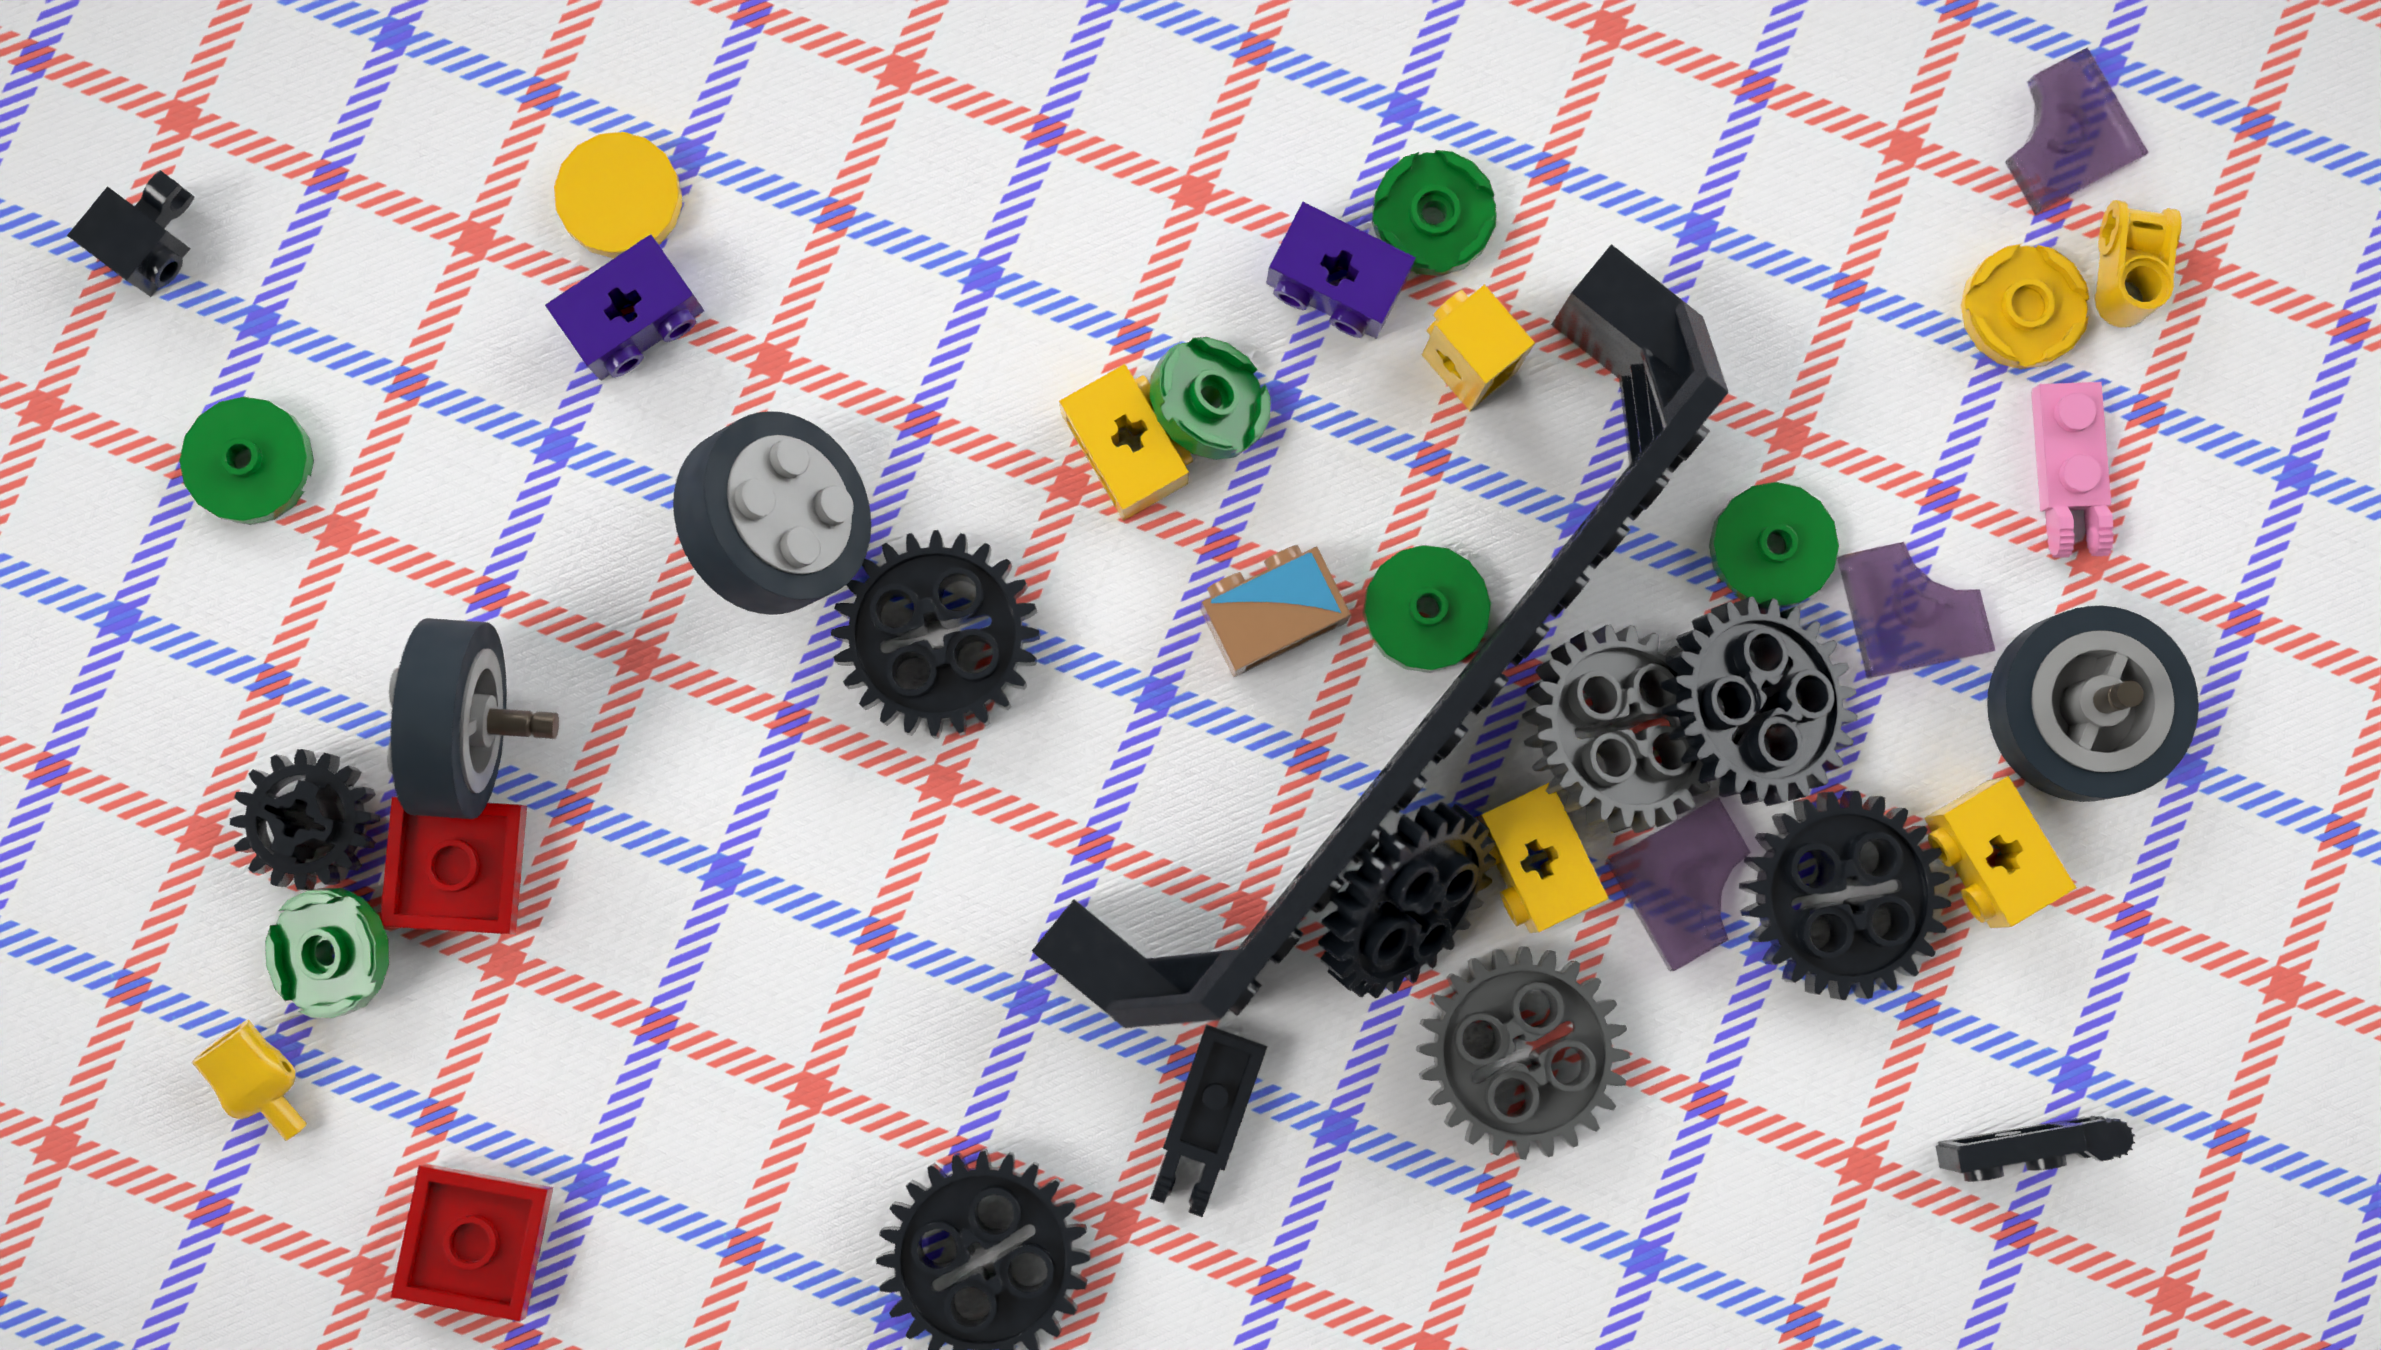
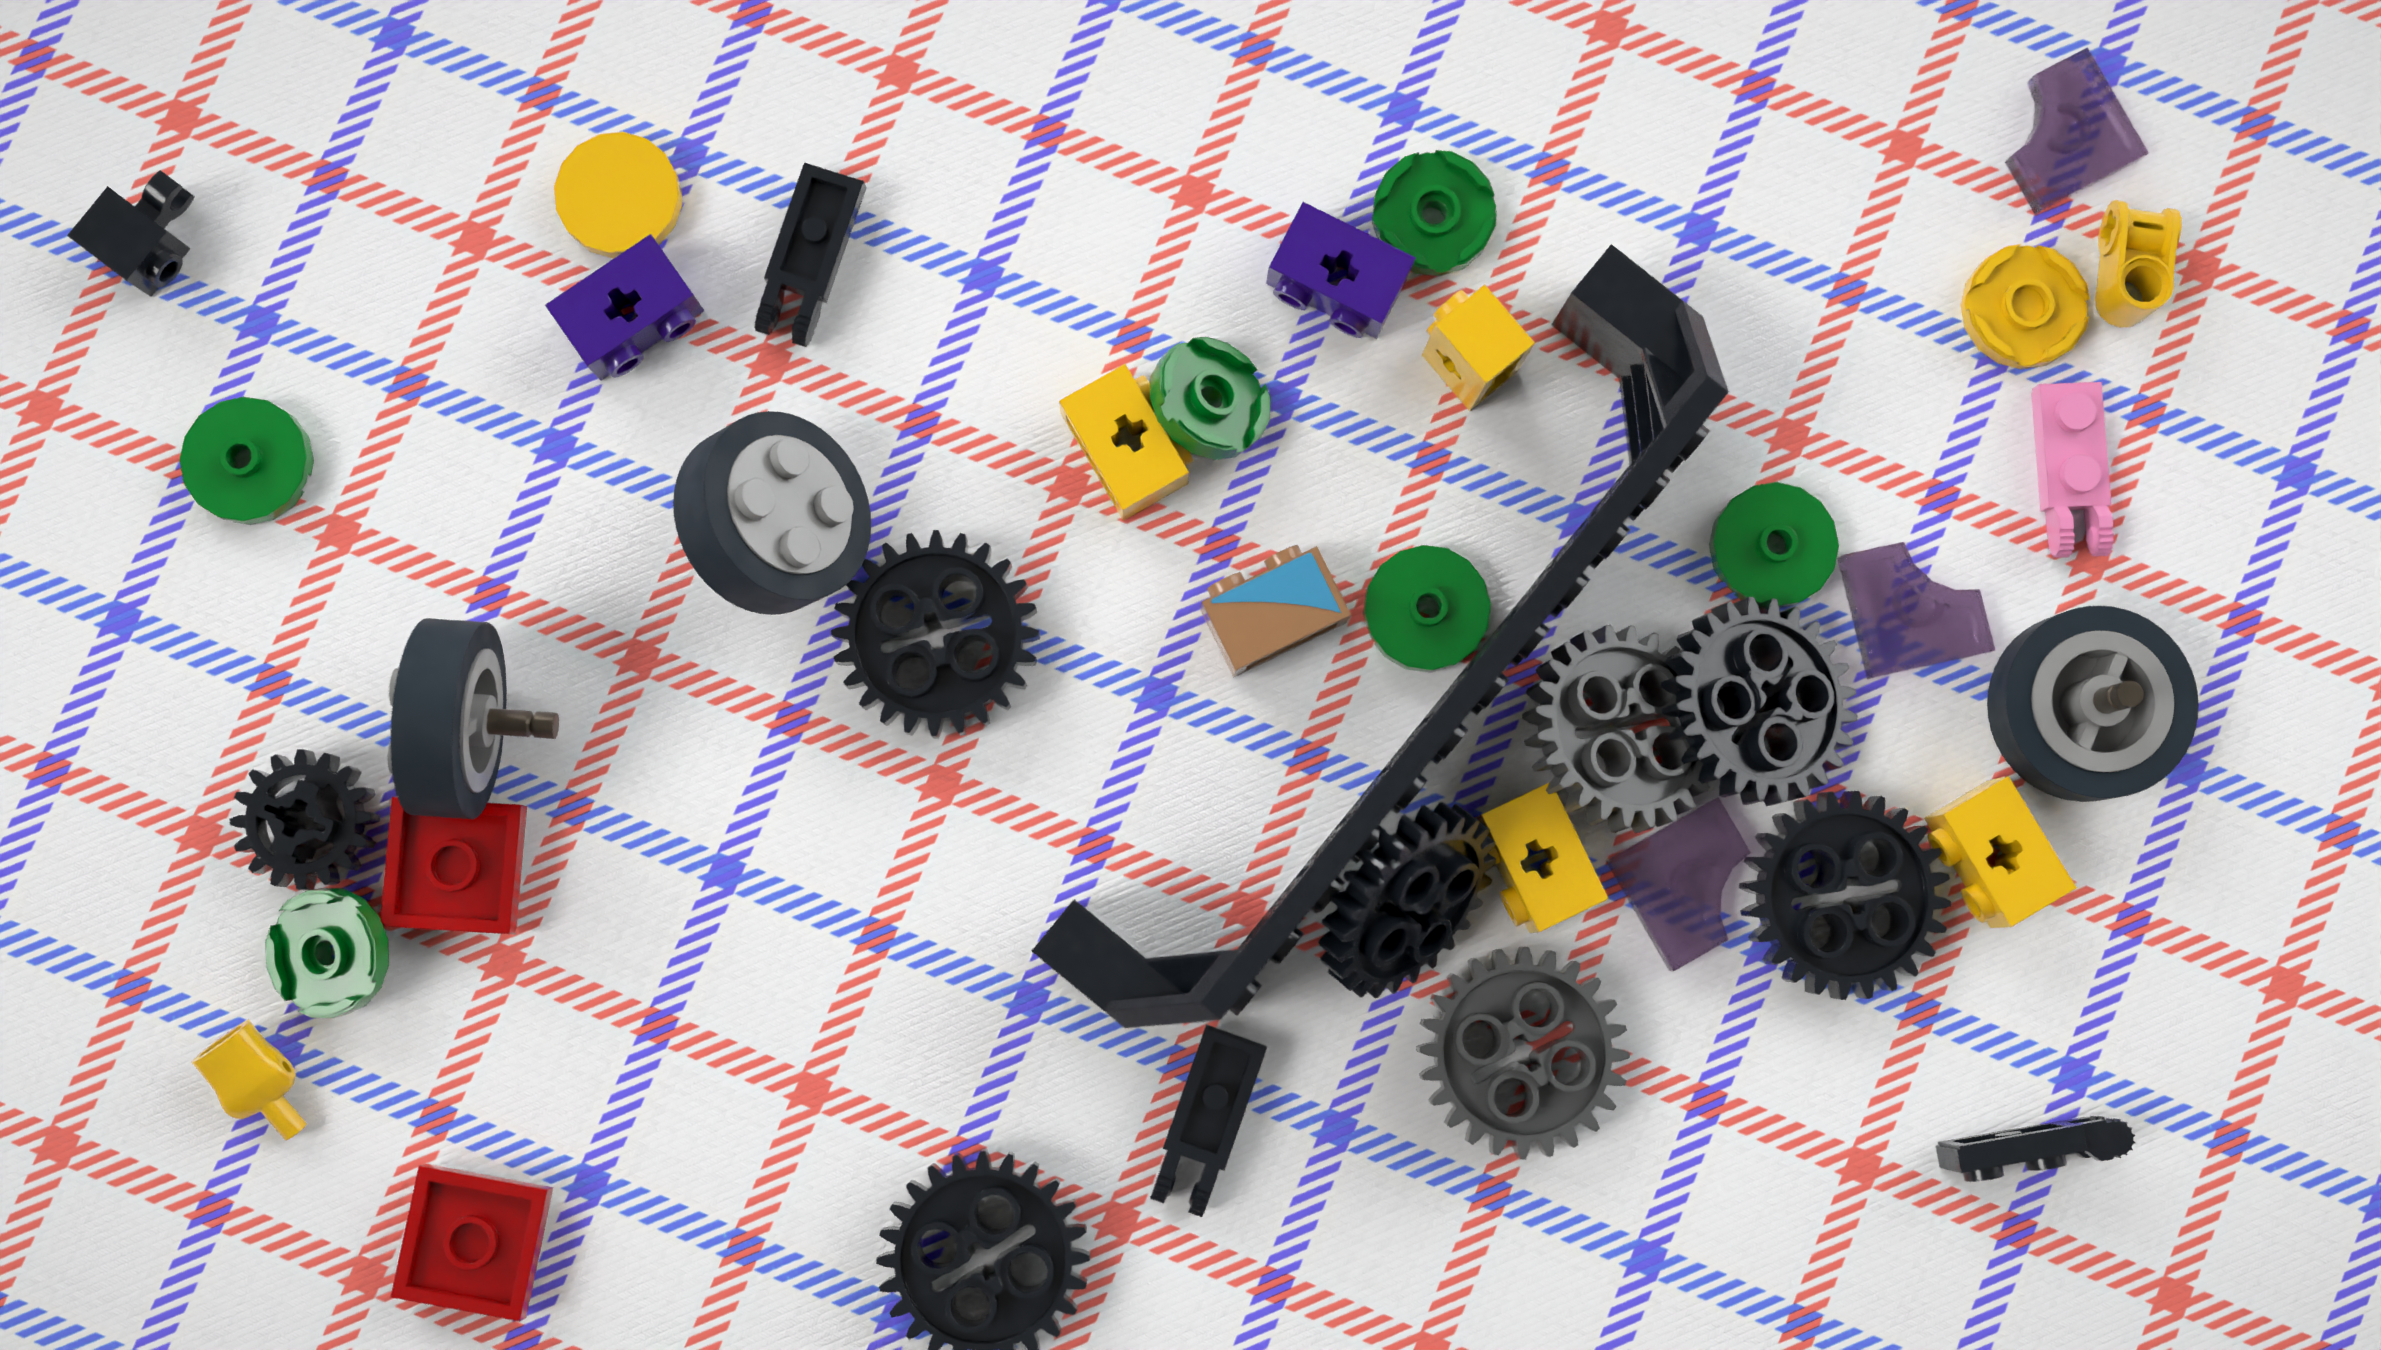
(810, 248): none -> black hinge

